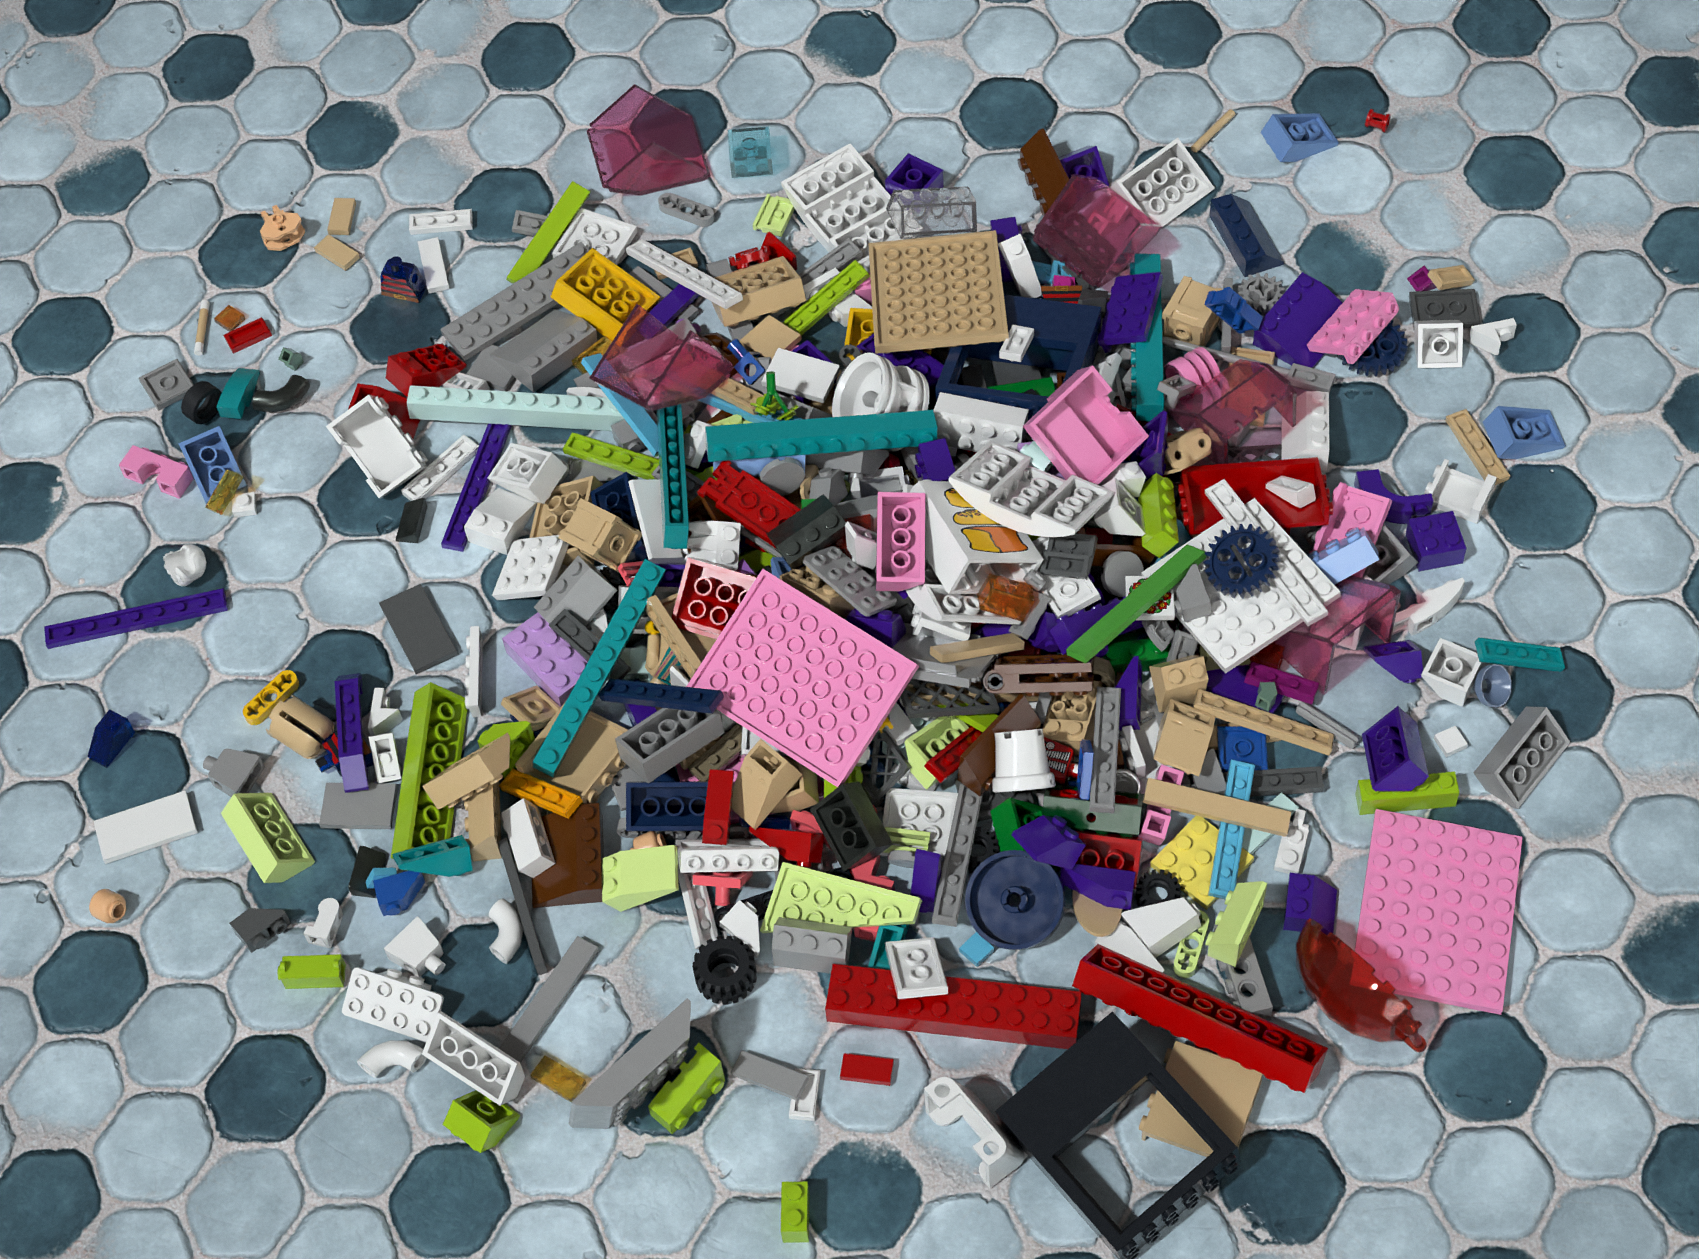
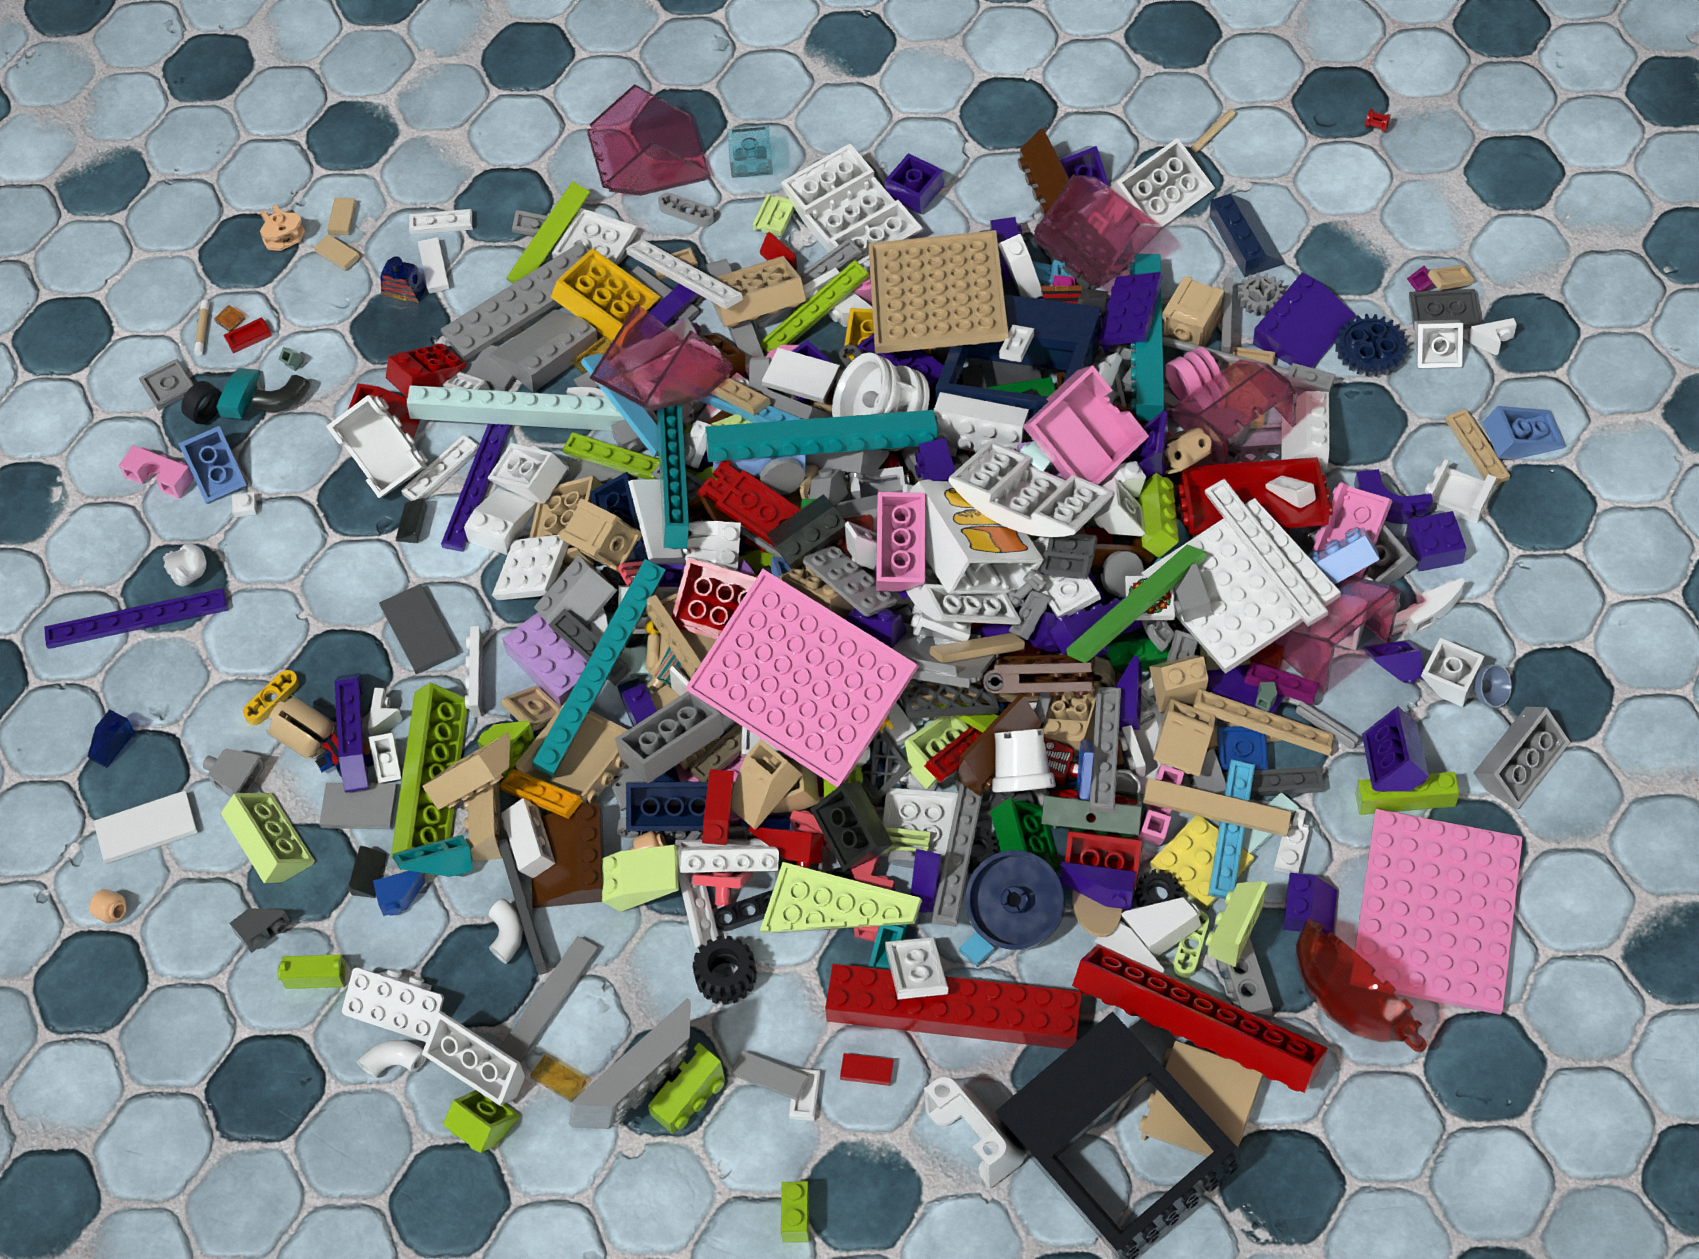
(224, 492): clear yellow plate -> none
(326, 924): white leg -> none
(378, 873): medium azure tile -> none
(416, 949): white torso -> none
(661, 695): dark blue tile -> none
(743, 258): red plate -> none
(743, 924): white slope -> none
(745, 359): blue bracket -> none
(770, 336): tan tile -> none
(772, 401): plant -> none
(810, 945): light grey slope -> none
(933, 212): clear slope -> none
(1005, 597): clear orange brick -> none
(1050, 841): dark purple slope -> none
(1175, 388): light grey tile -> none
(1233, 310): blue piece -> none
(1261, 549): dark blue gear -> none
(1297, 136): medium blue slope -> none
(1355, 324): bright pink bracket -> none
(1450, 741): white tile -> none
(1519, 654): teal tile -> none

